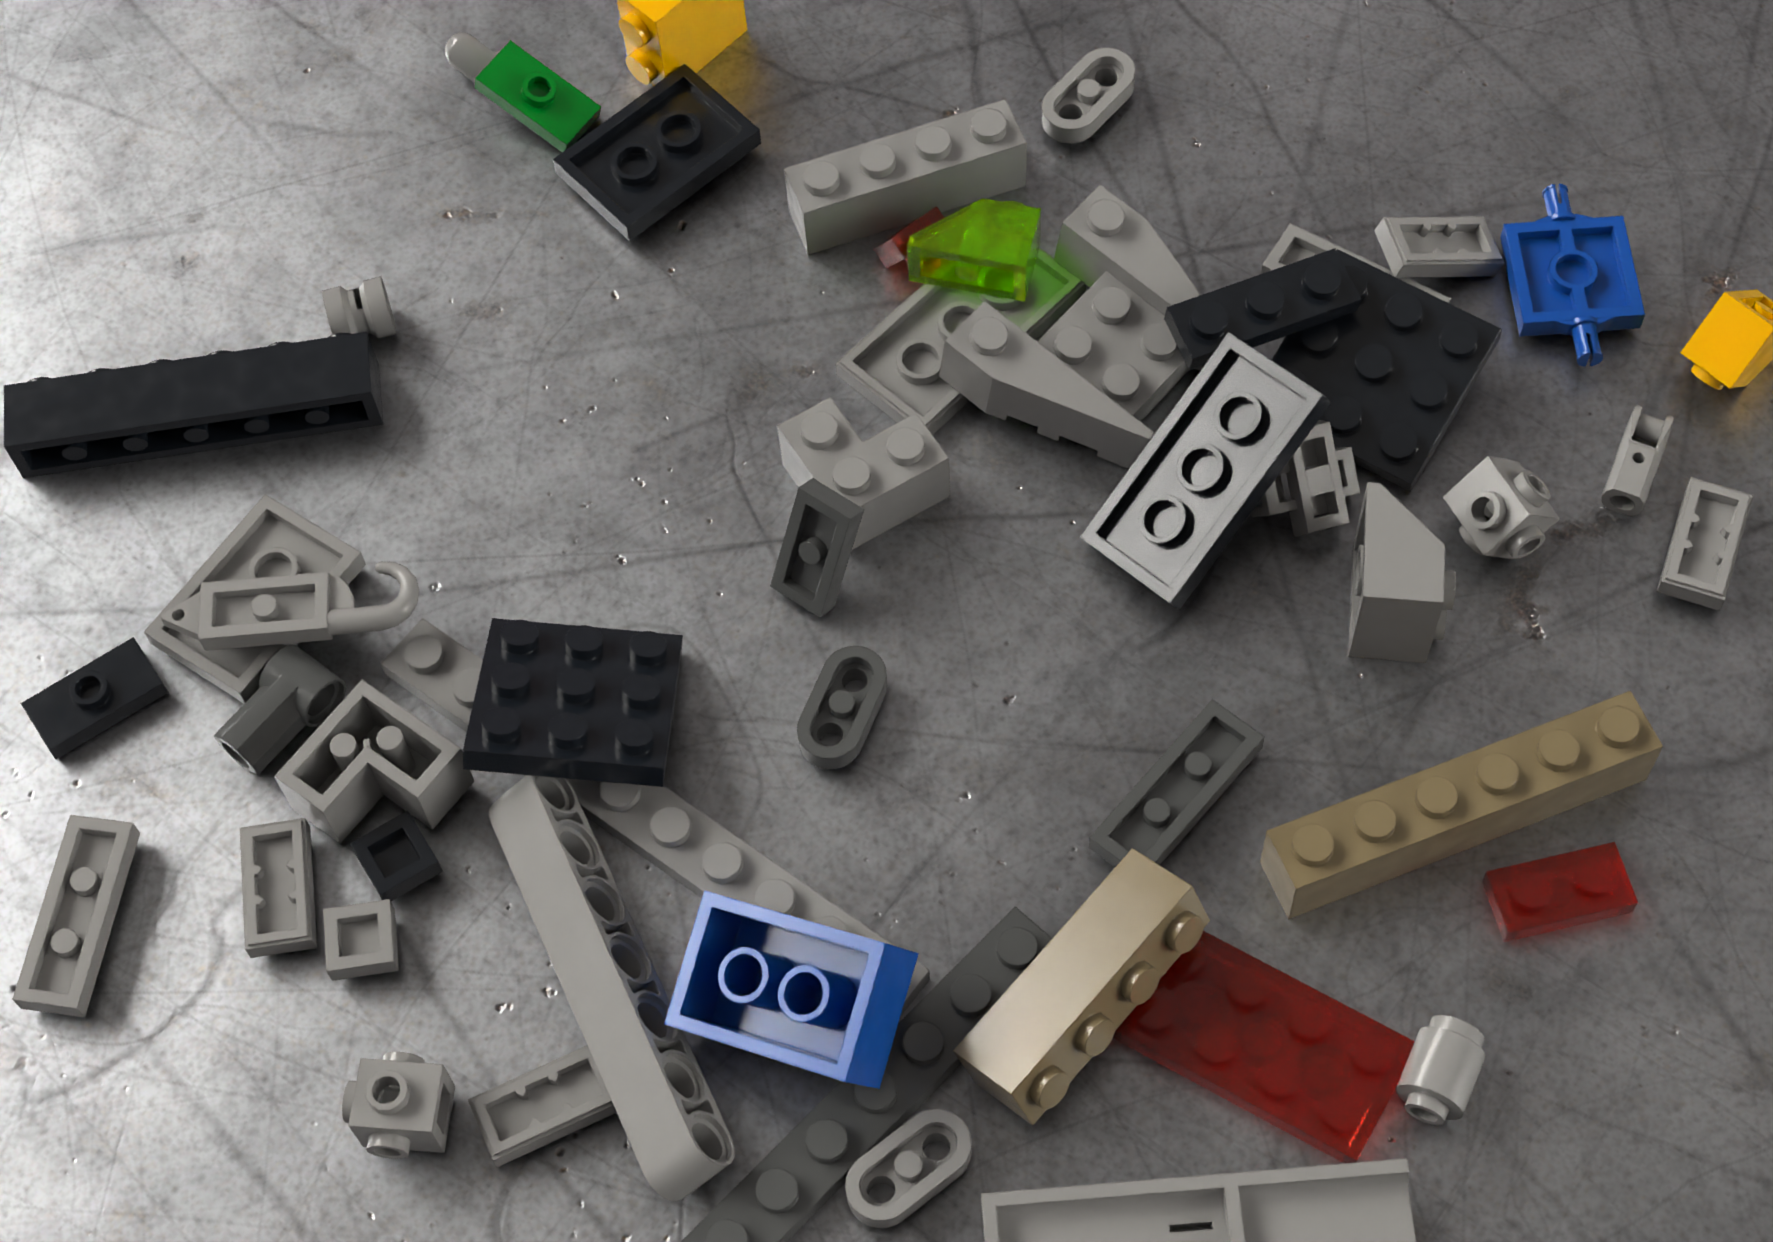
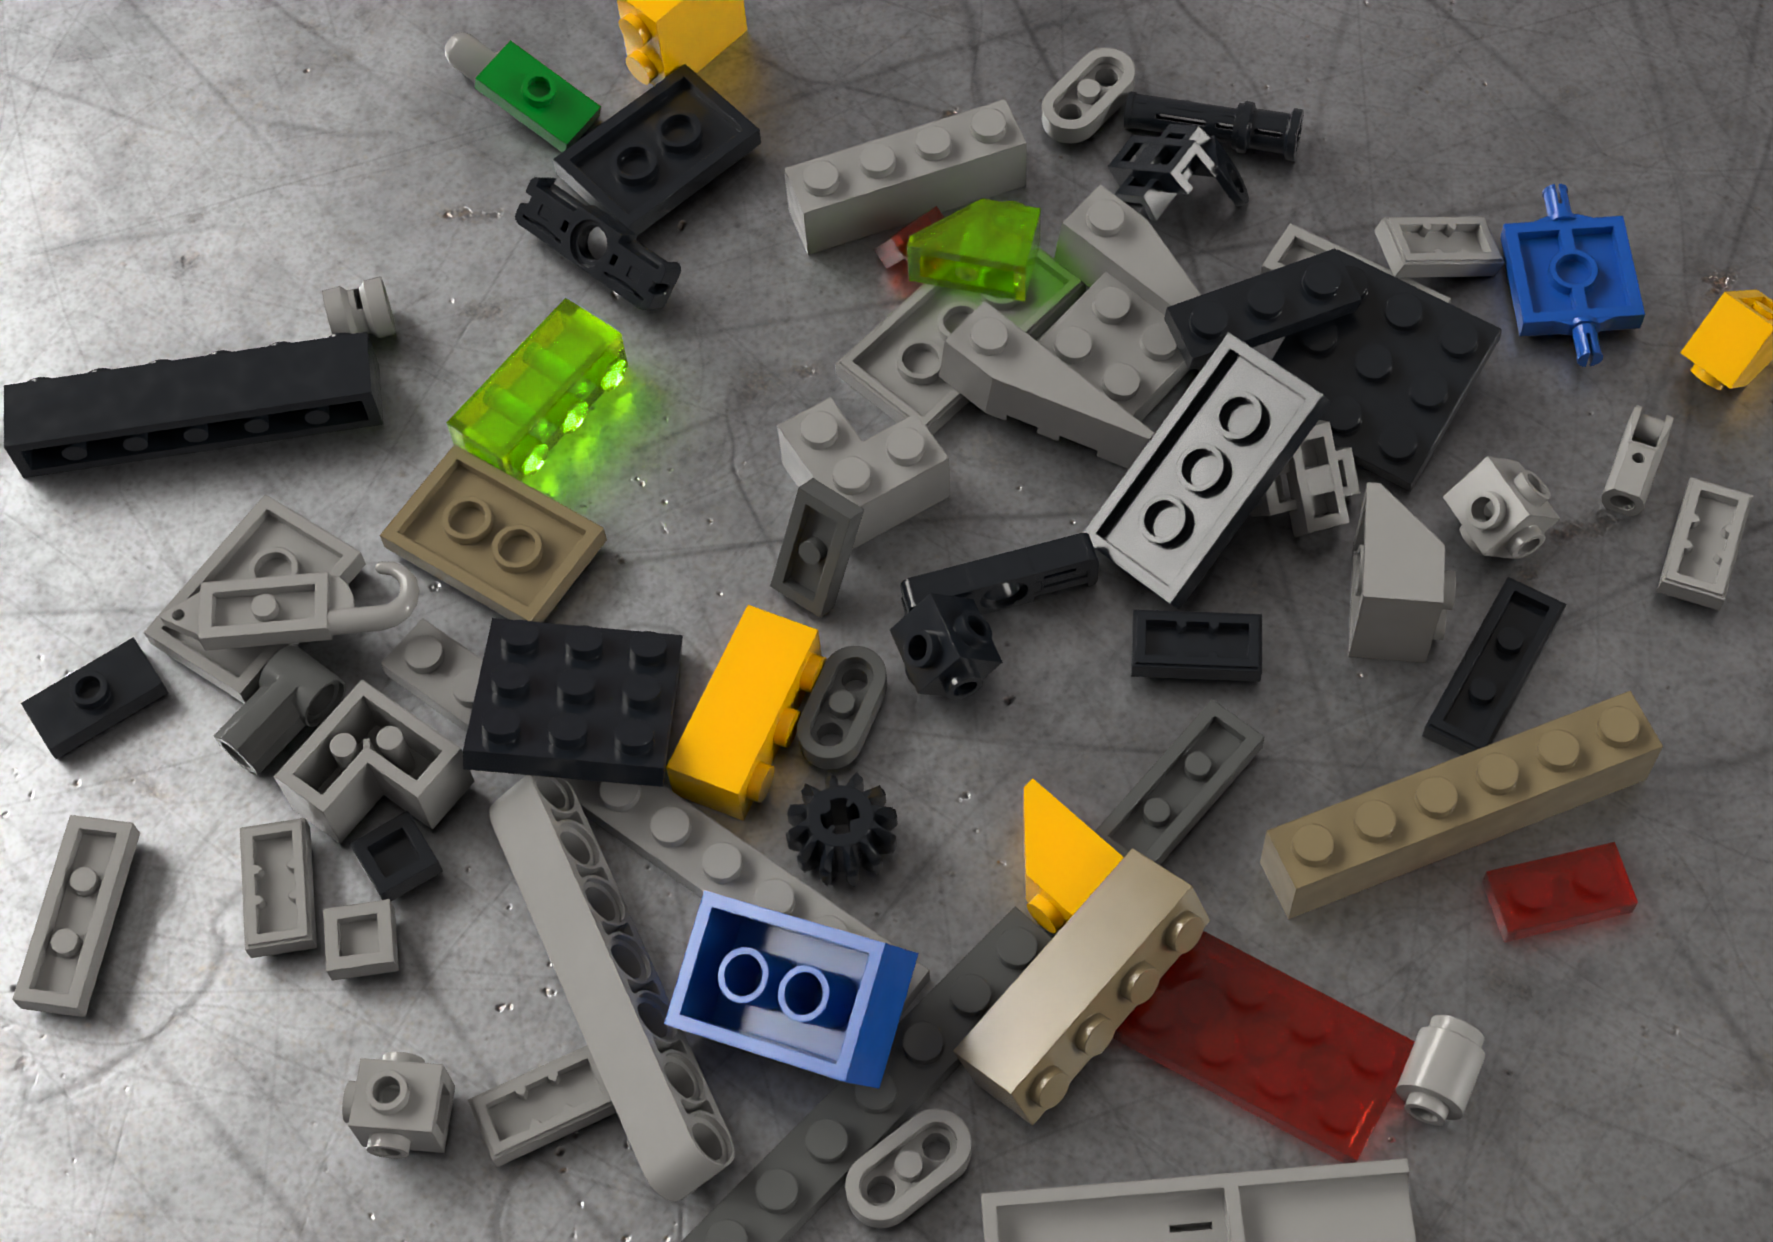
(493, 537): none -> dark tan plate
(541, 391): none -> clear neon green brick
(625, 266): none -> black piece
(746, 713): none -> yellow brick
(868, 826): none -> black gear
(946, 646): none -> black brick
(1010, 577): none -> black piece
(1060, 858): none -> yellow slope
(1145, 111): none -> black pin
(1166, 166): none -> black piece
(1196, 645): none -> black plate
(1494, 668): none -> black tile

